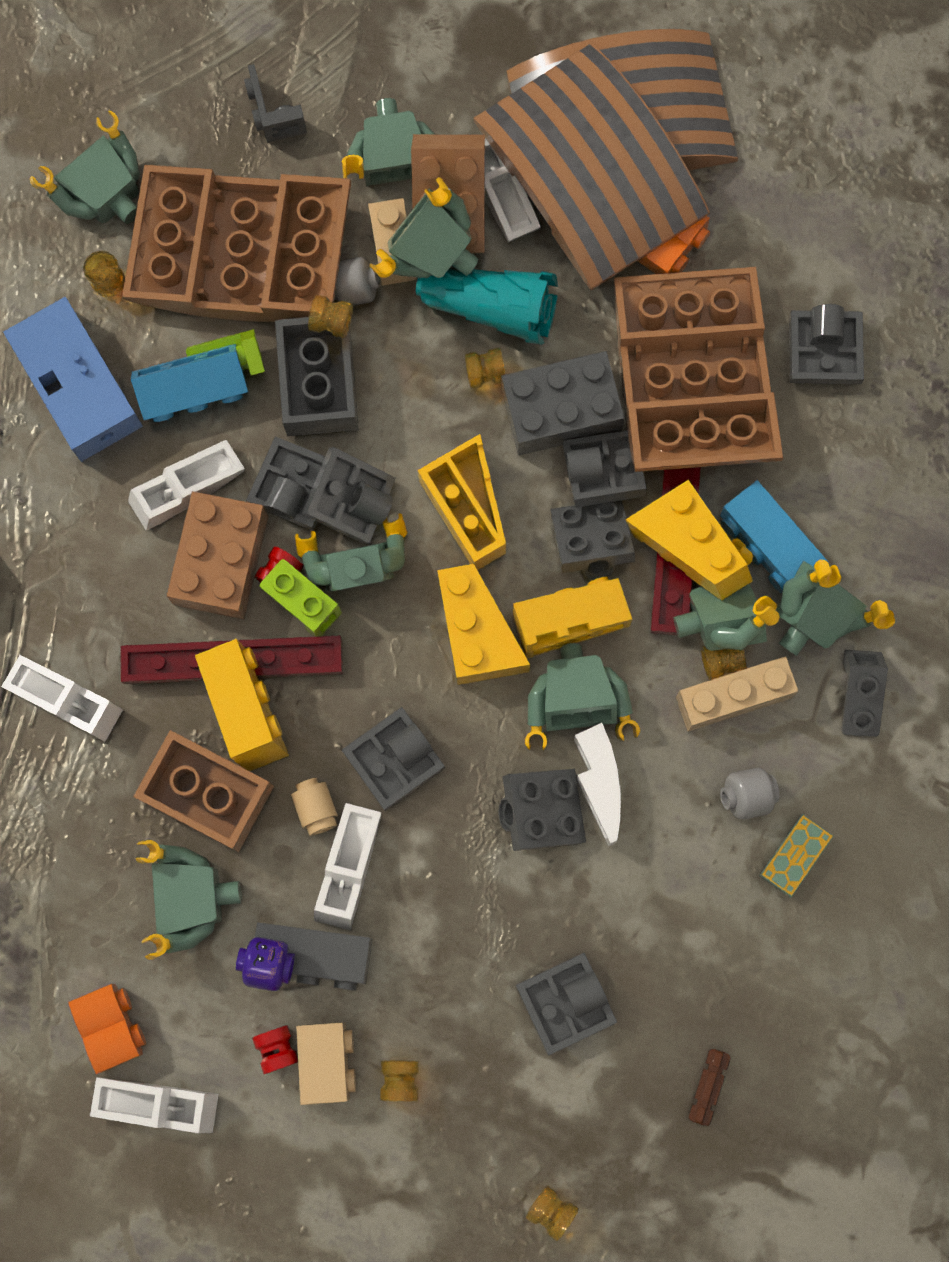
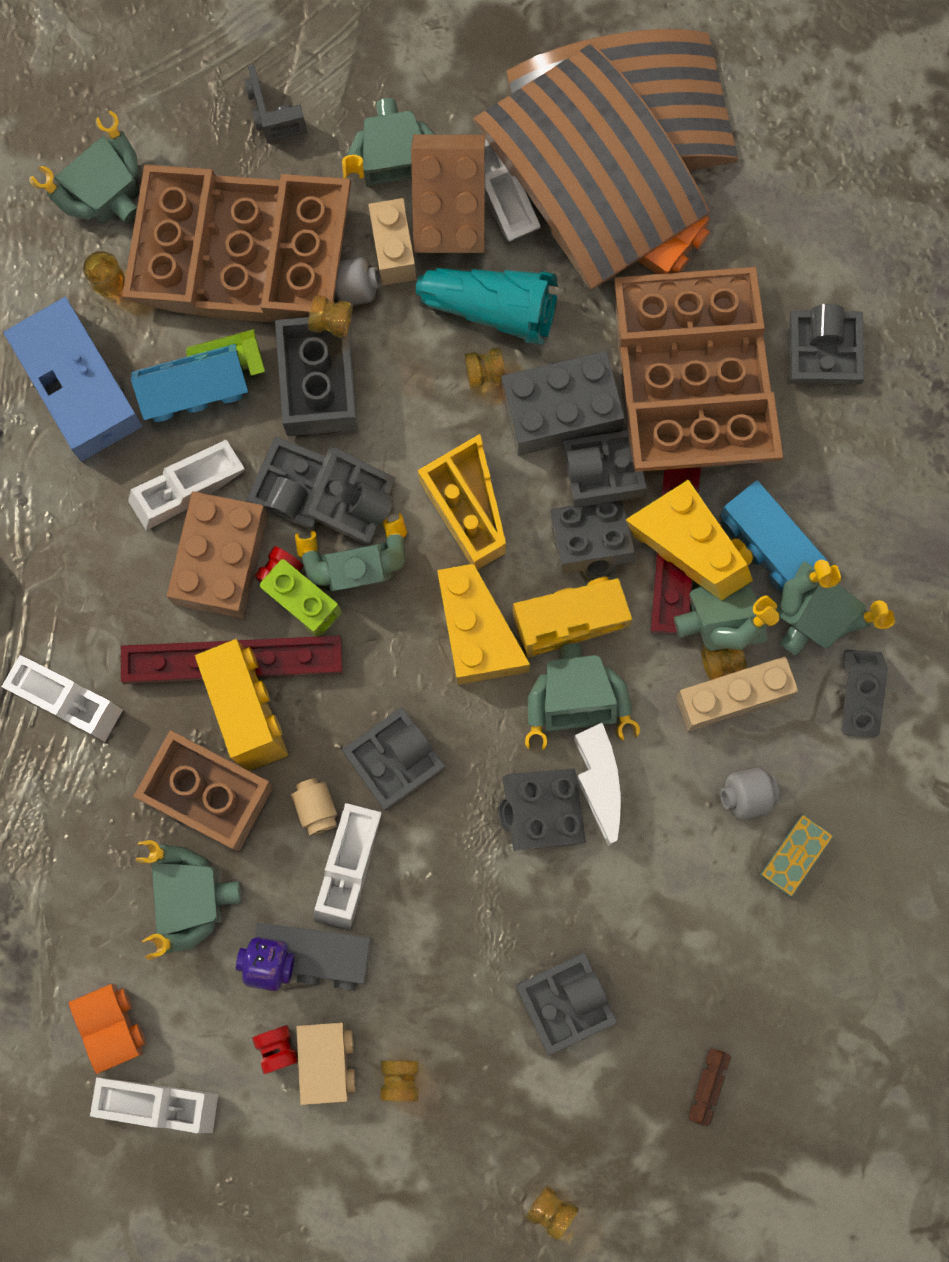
(430, 238): sand green torso -> none

